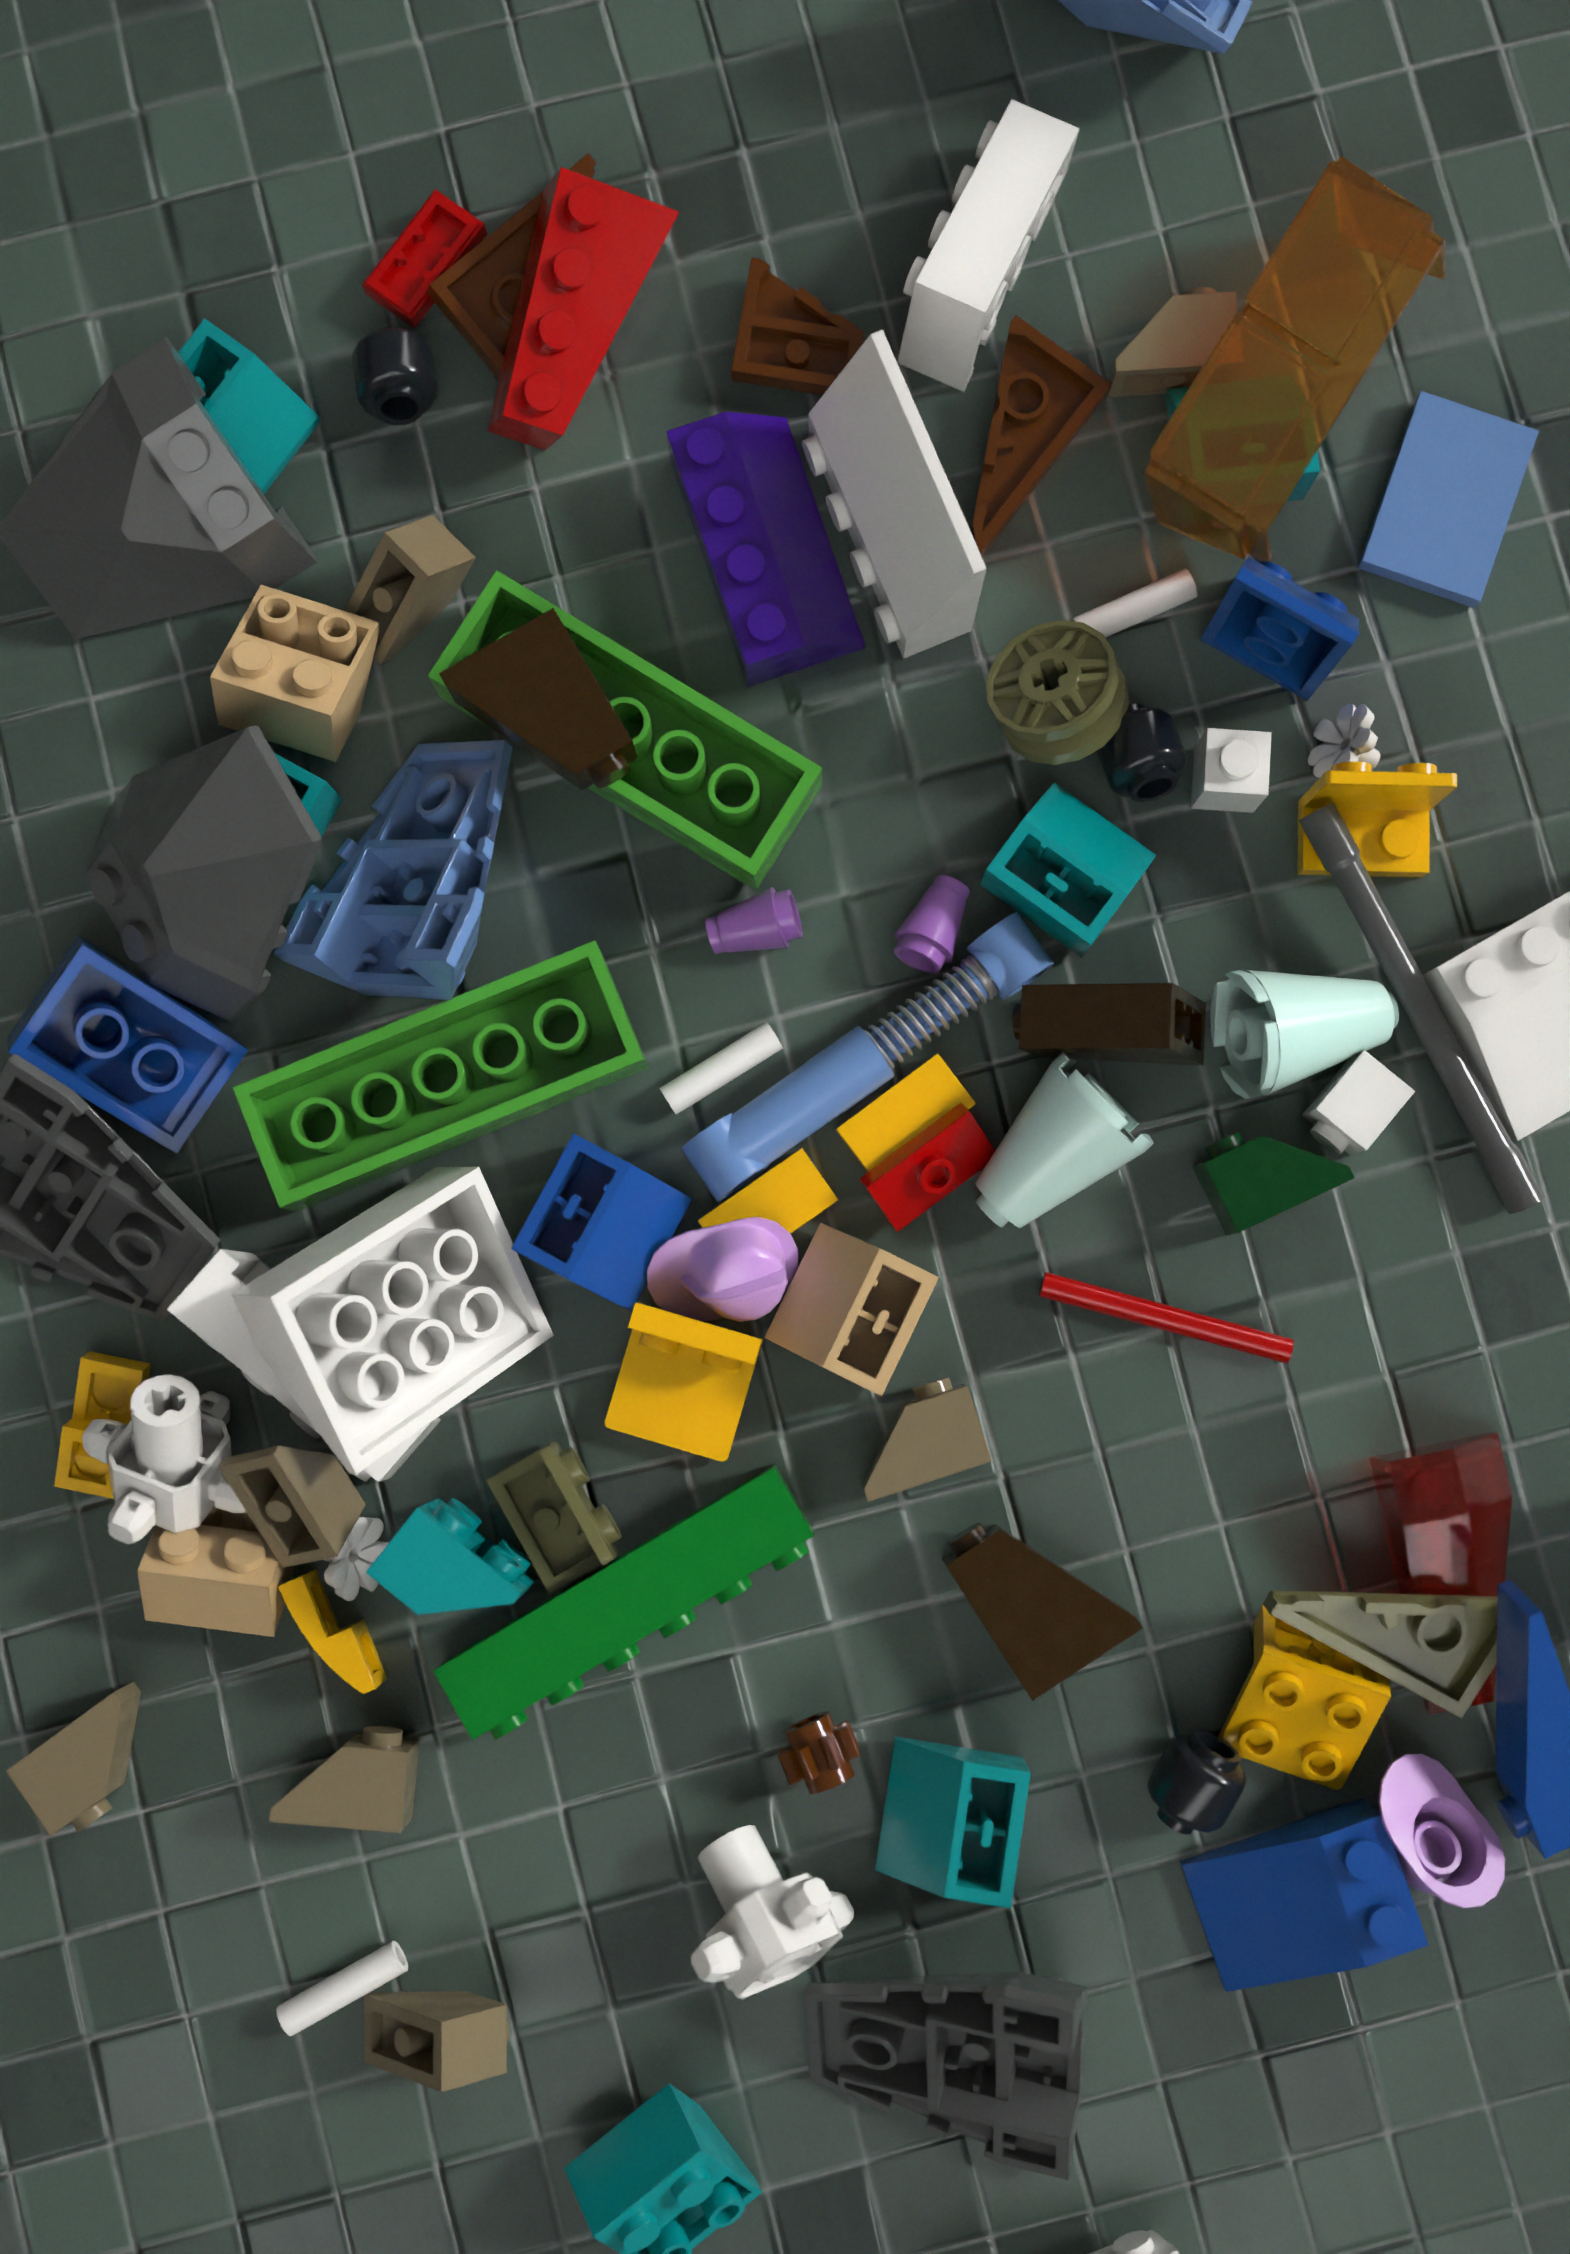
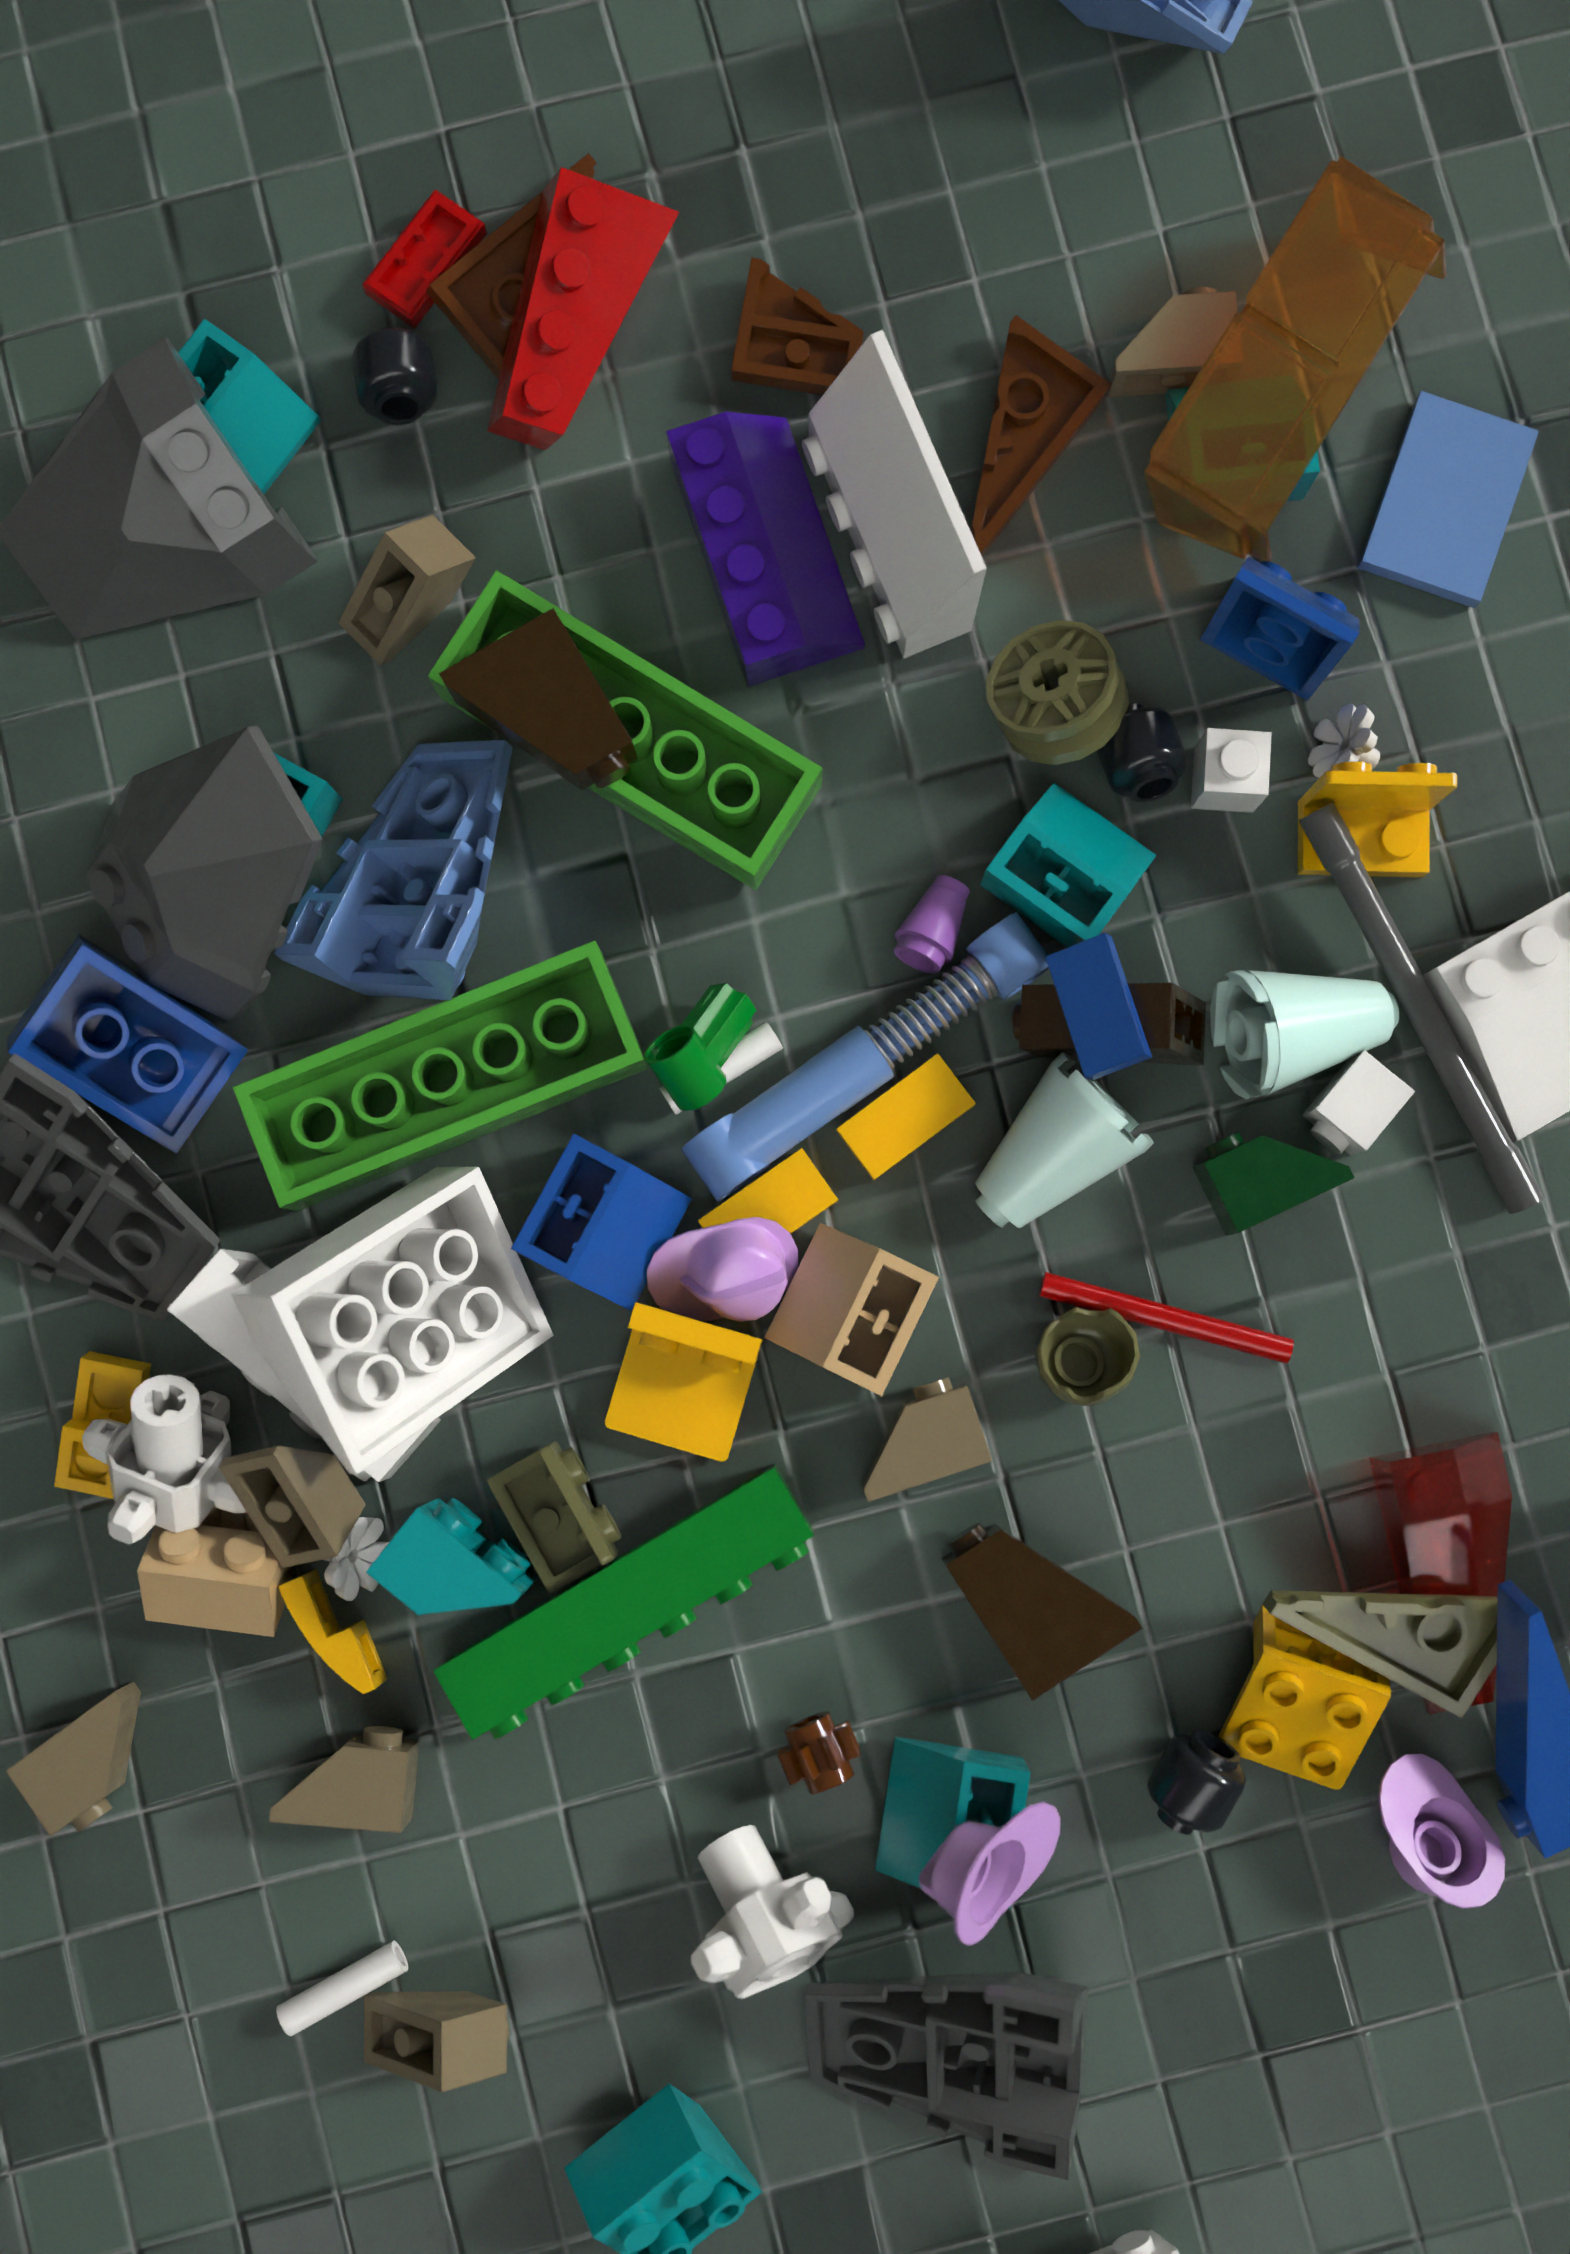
(295, 672): tan slope -> none
(692, 1054): none -> green piece
(756, 923): medium lavender cone -> none
(928, 1167): red plate -> none
(983, 242): white wedge -> none
(989, 1867): none -> lavender piece
(1087, 1356): none -> olive hair
(1098, 1007): none -> blue tile
(1141, 604): white piece -> none
(1305, 1899): blue slope -> none

